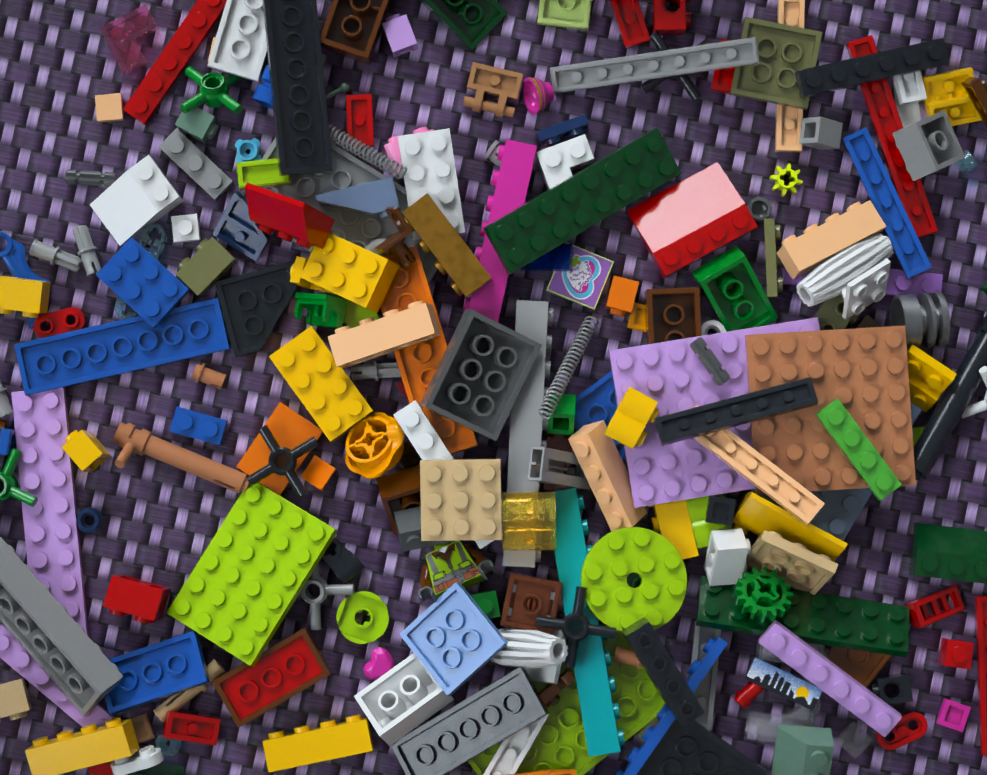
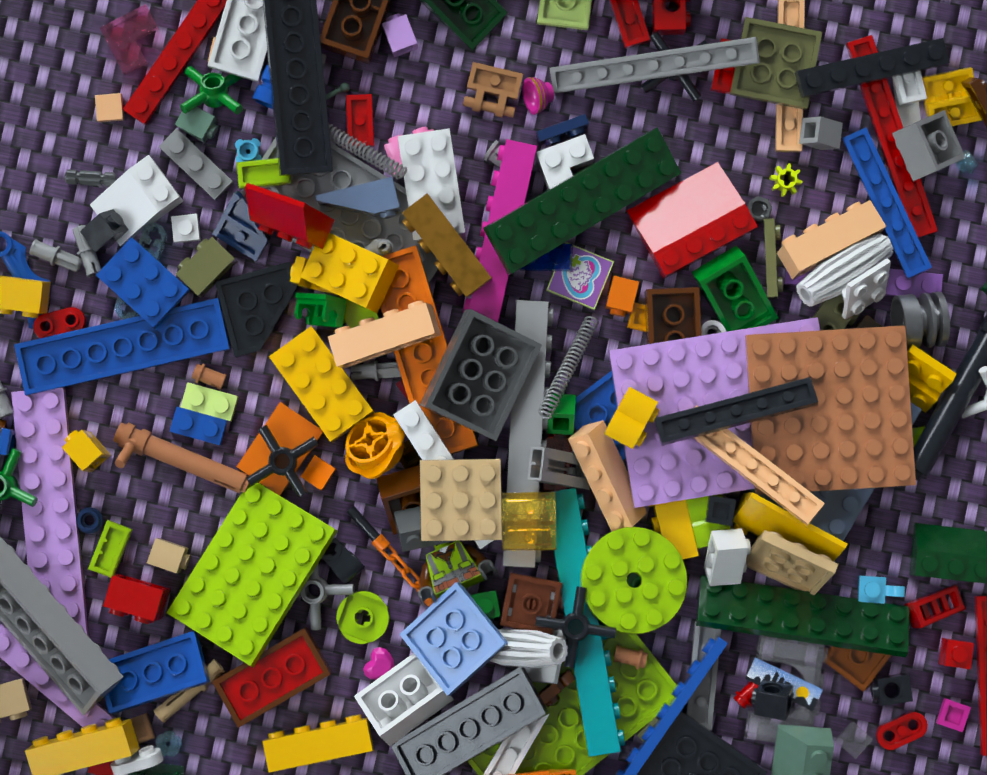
(104, 230): none -> black brick
(110, 548): none -> lime plate
(168, 556): none -> tan brick
(191, 727): red plate -> none
(209, 401): none -> yellowish green plate
(381, 544): none -> orange piece
(395, 242): reddish brown bracket -> none
(663, 672): black brick -> none
(710, 361): dark grey axle -> none
(763, 594): green gear -> none
(772, 699): none -> black brick
(830, 678): lavender plate -> none
(858, 449): bright green plate -> none
(874, 589): none -> medium azure plate

